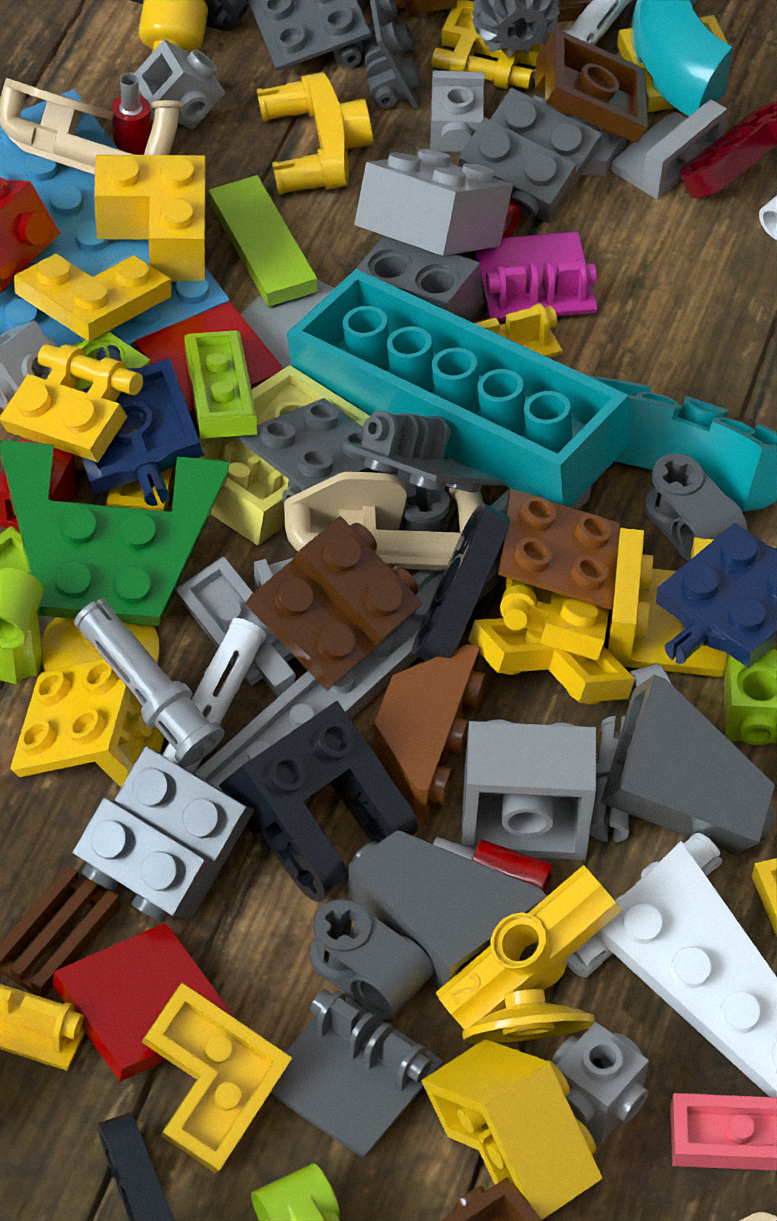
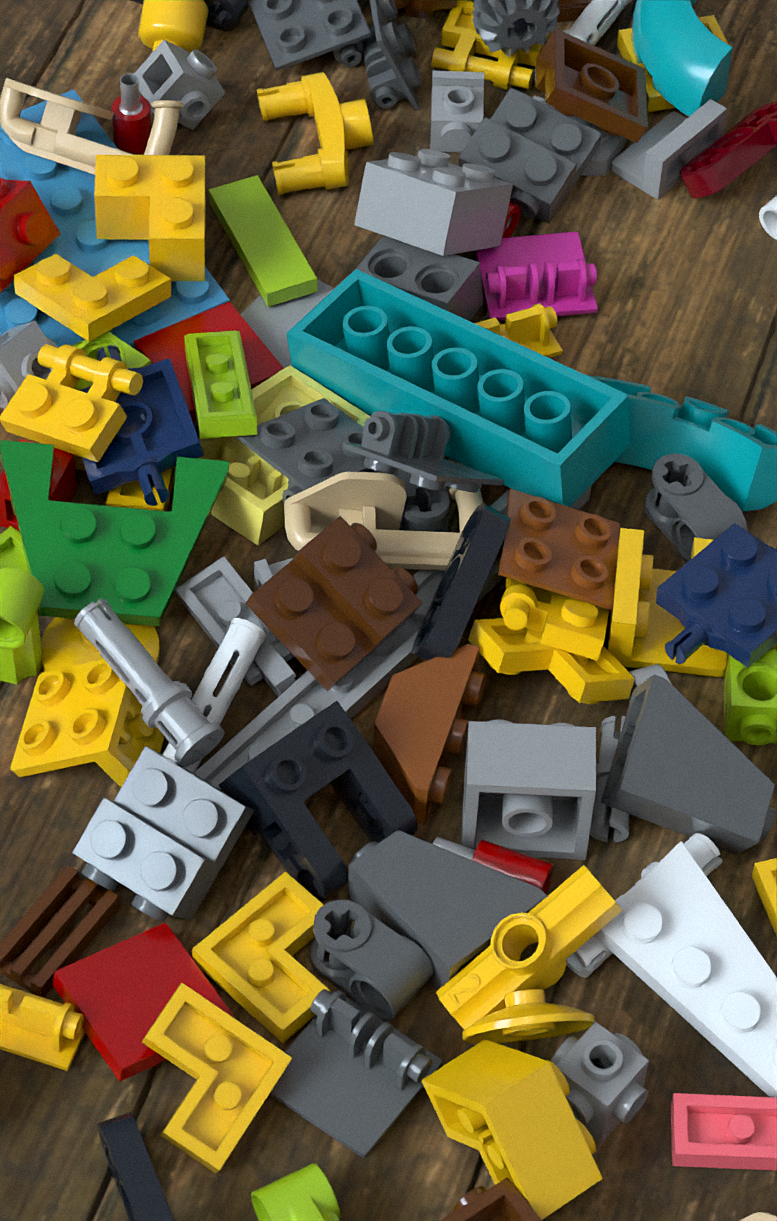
(255, 961): none -> yellow plate

